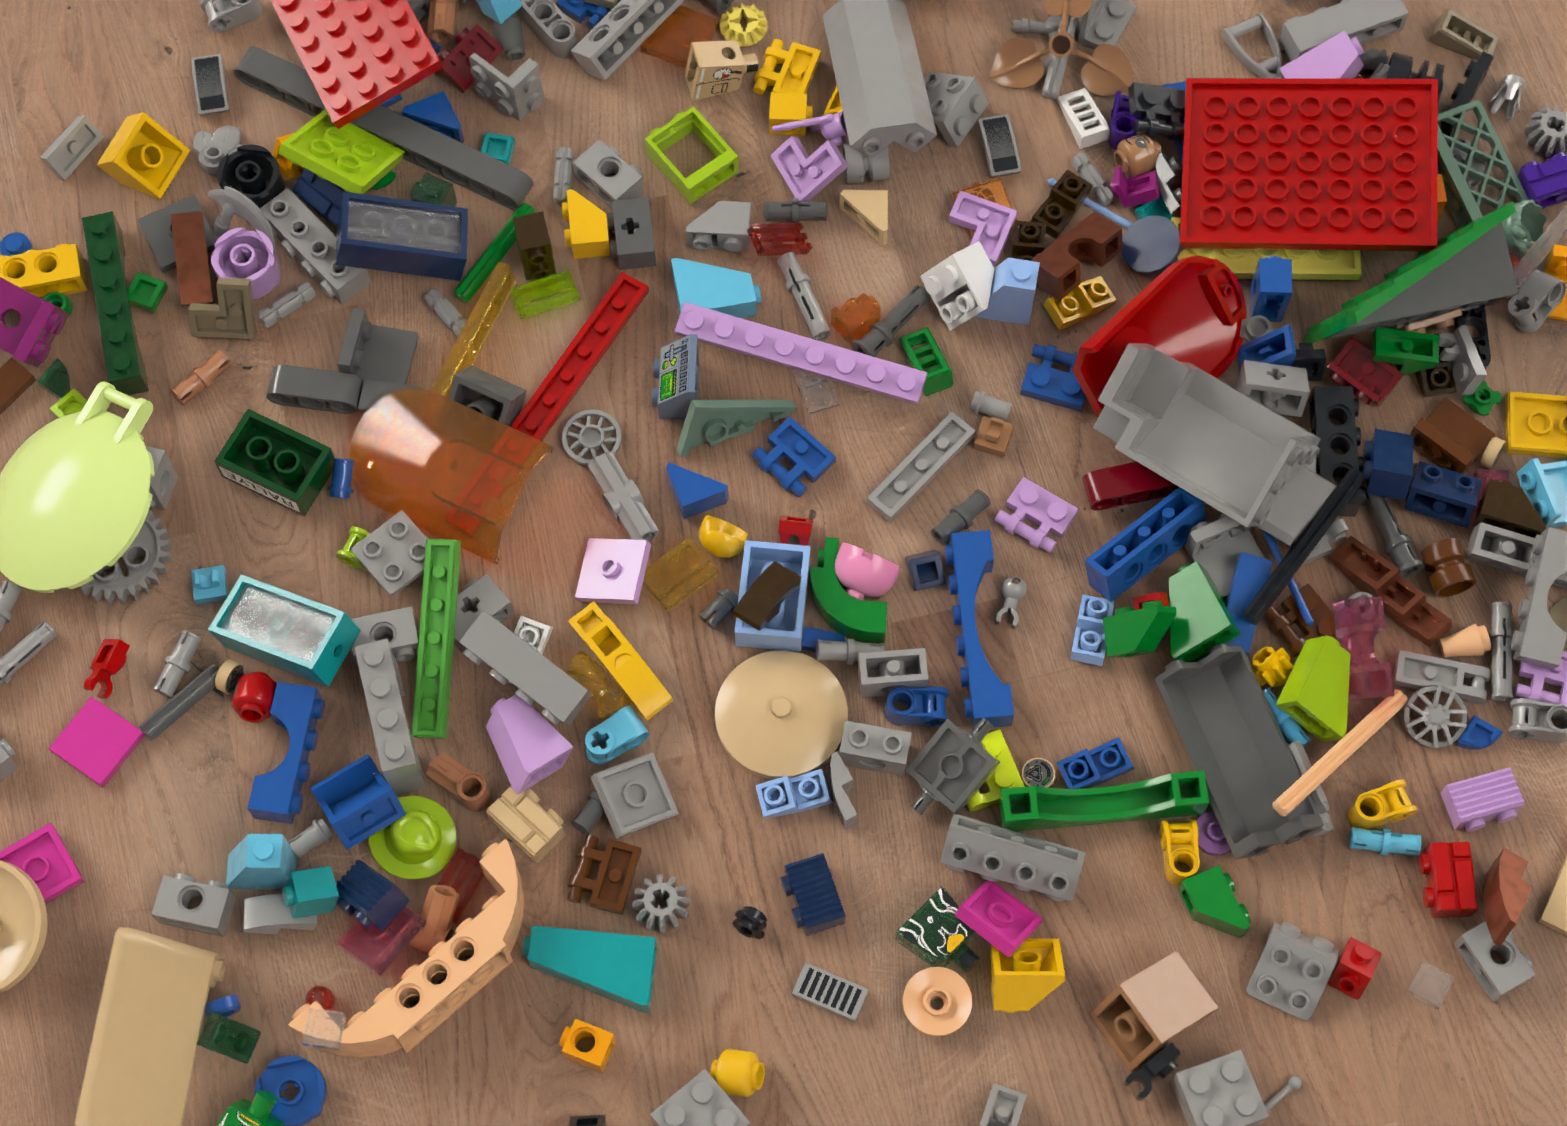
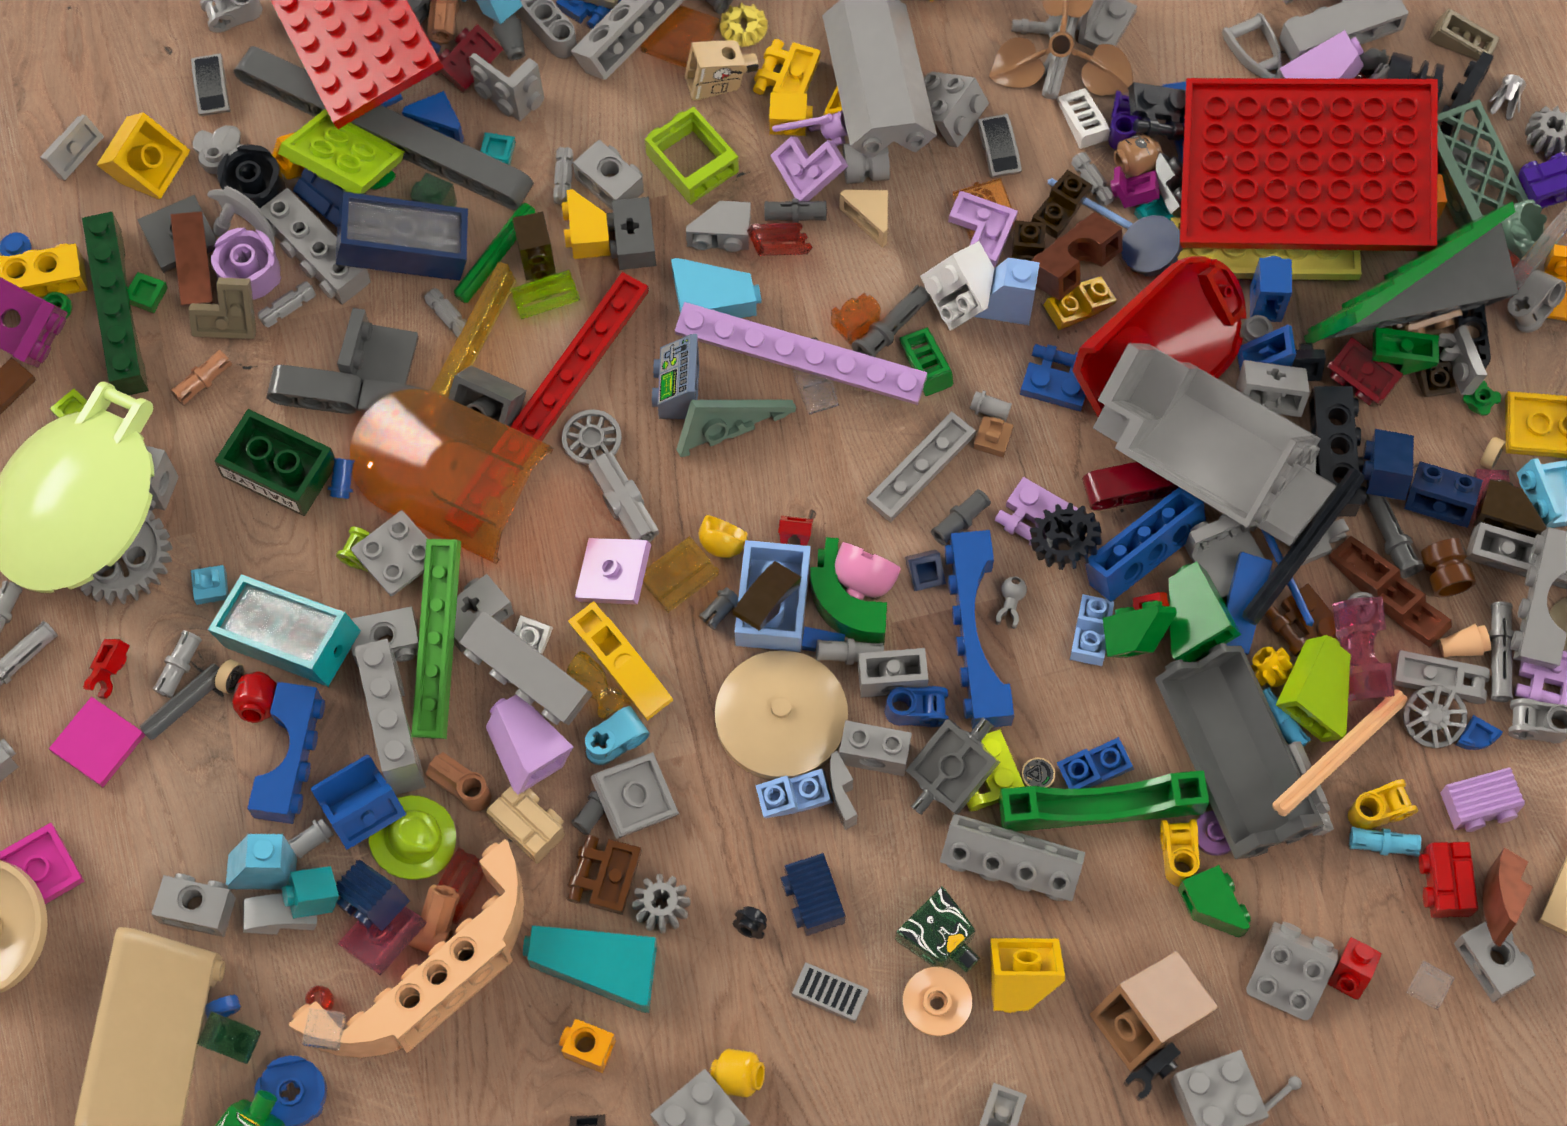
(56, 379): clear green tile -> none
(694, 491): blue slope -> none
(798, 284): light grey pin -> none
(798, 448): blue plate -> none
(999, 917): dark pink tile -> none
(1065, 536): none -> black gear
(1451, 437): reddish brown bracket -> none

